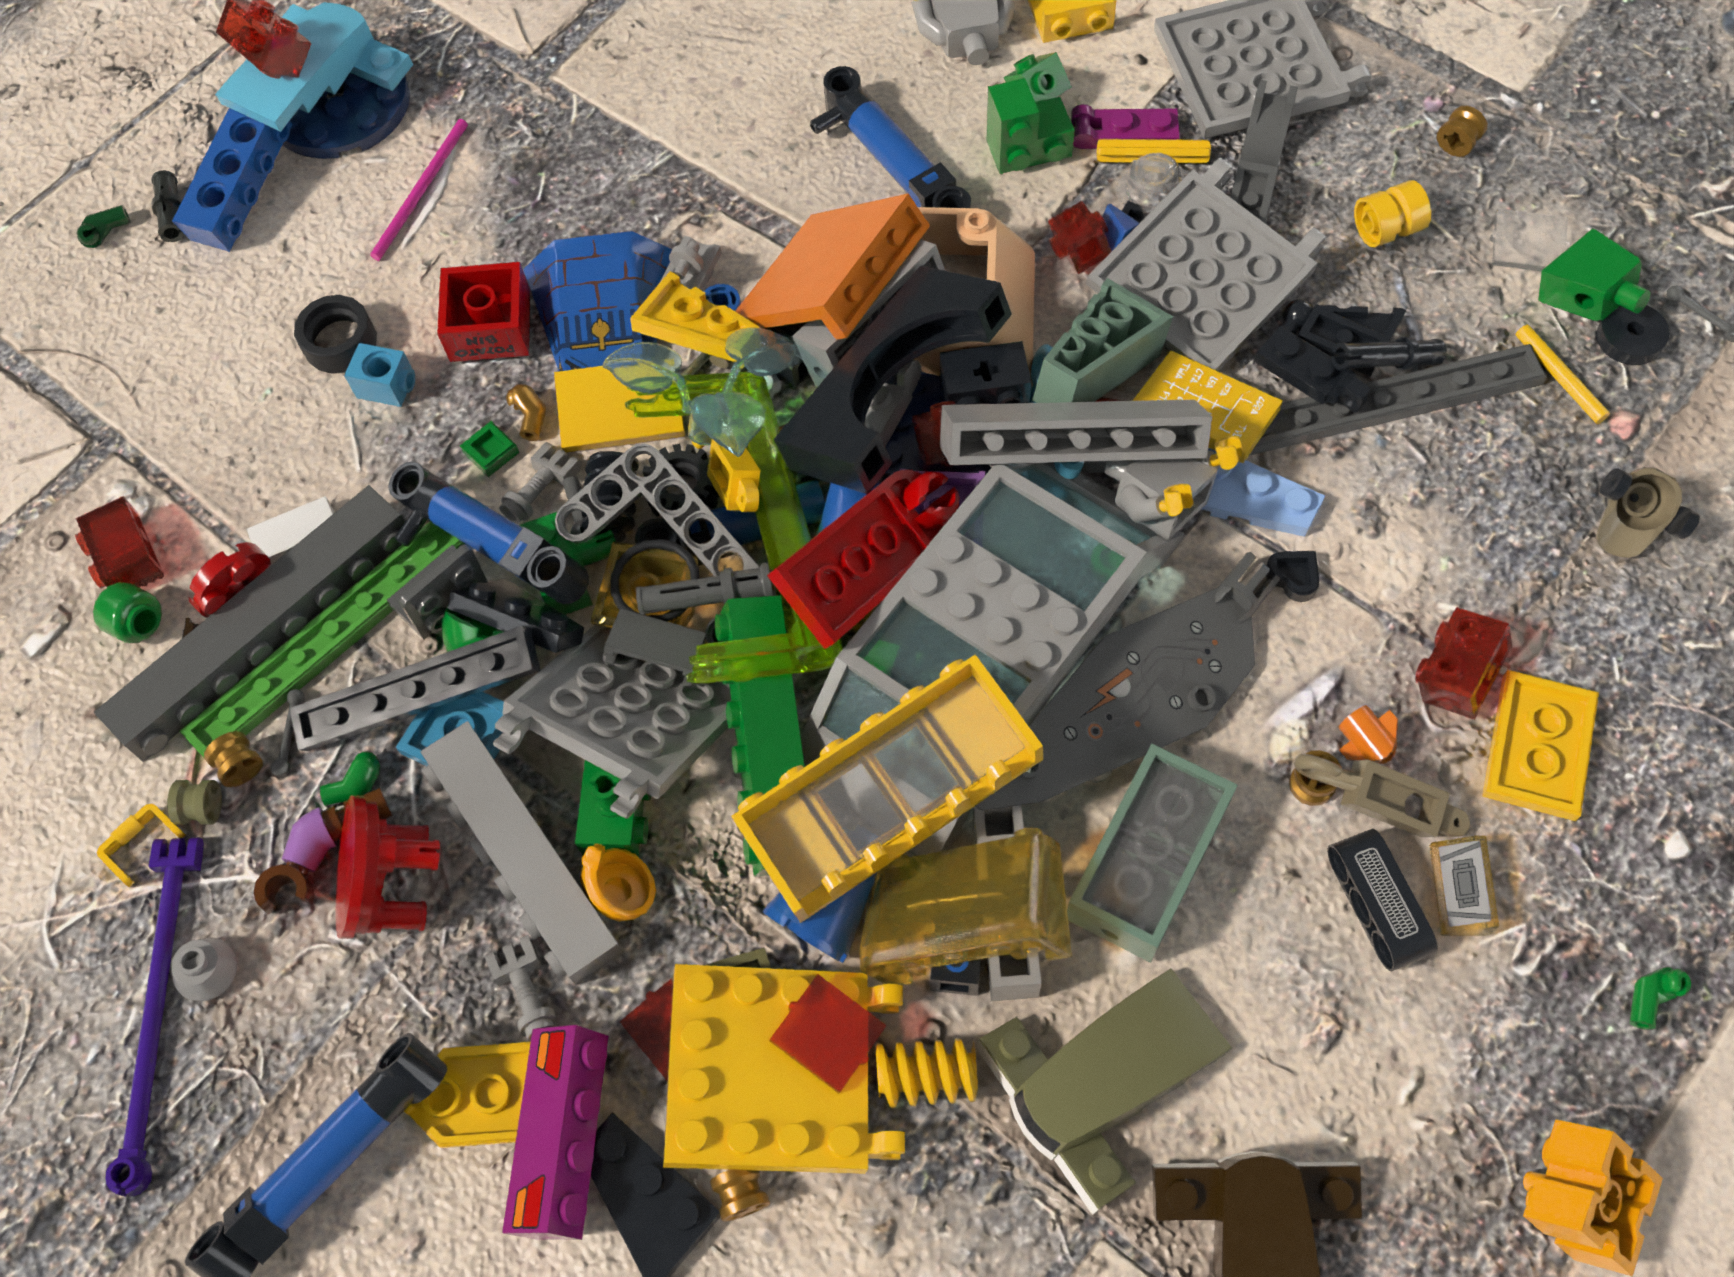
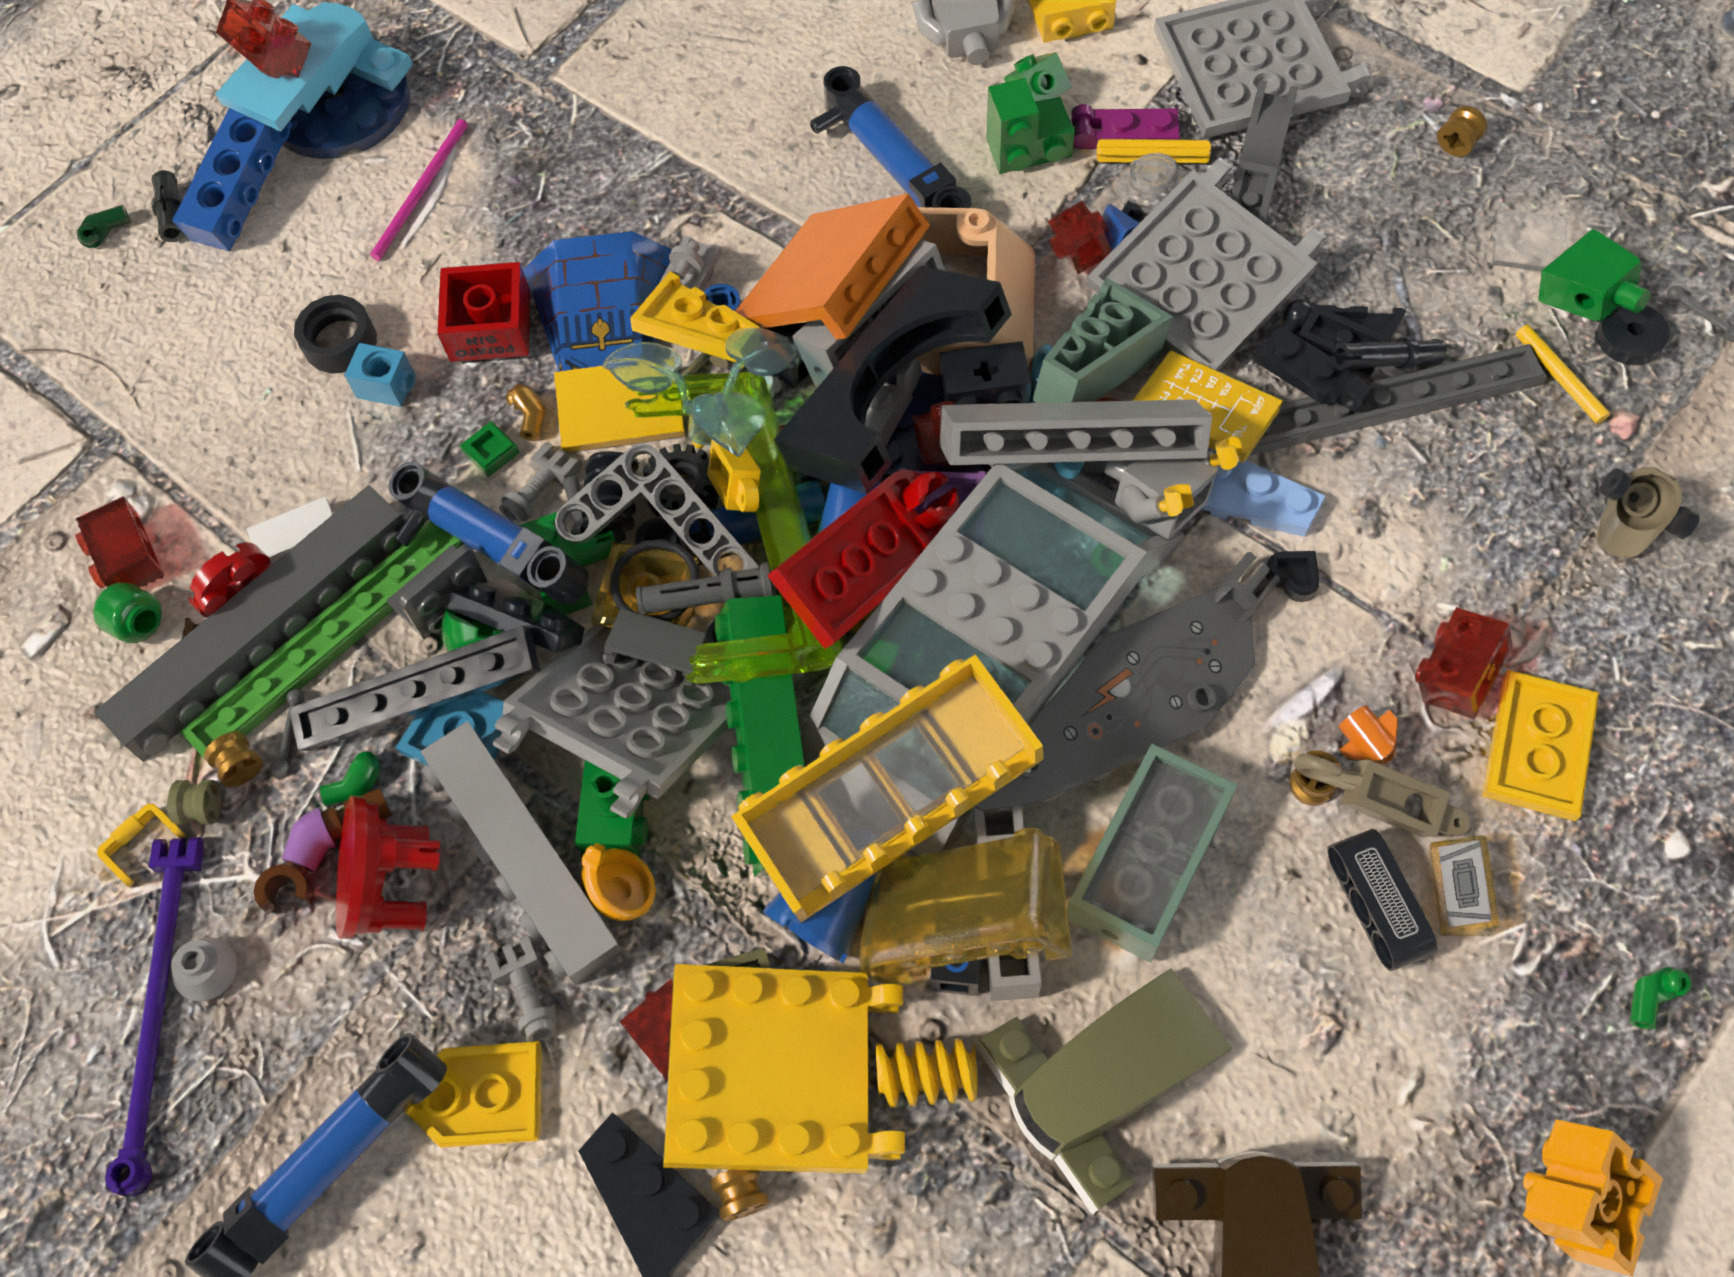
(556, 1134): magenta brick -> none
(827, 1033): clear red piece -> none
(1399, 211): yellow wheel -> none

